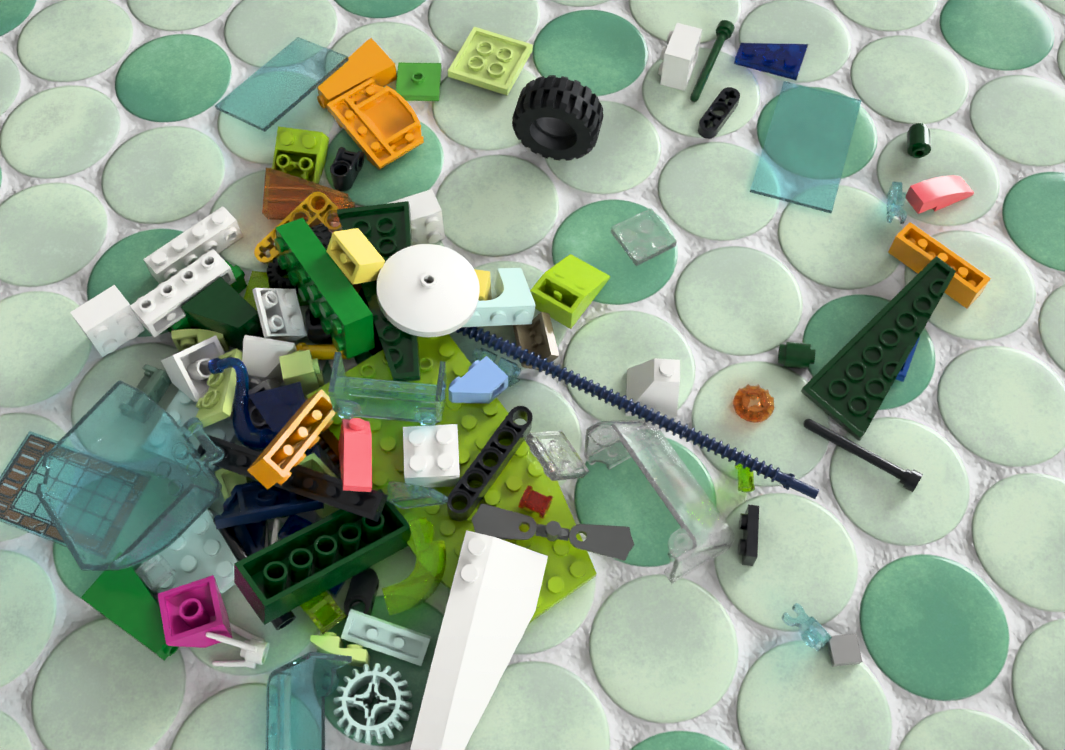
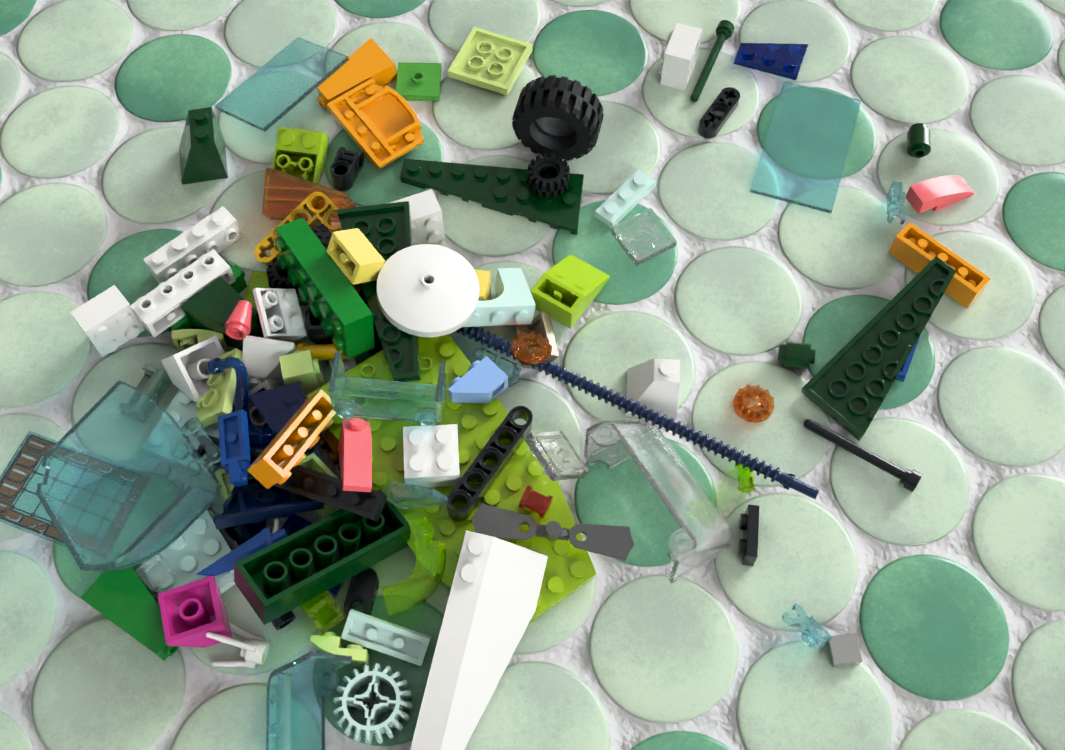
(202, 148): none -> dark green slope
(235, 446): none -> blue hinge
(239, 321): none -> coral cone
(251, 546): none -> blue bar
(499, 190): none -> dark green wing
(535, 354): none -> clear orange gear
(544, 185): none -> black tyre
(625, 198): none -> light aqua plate

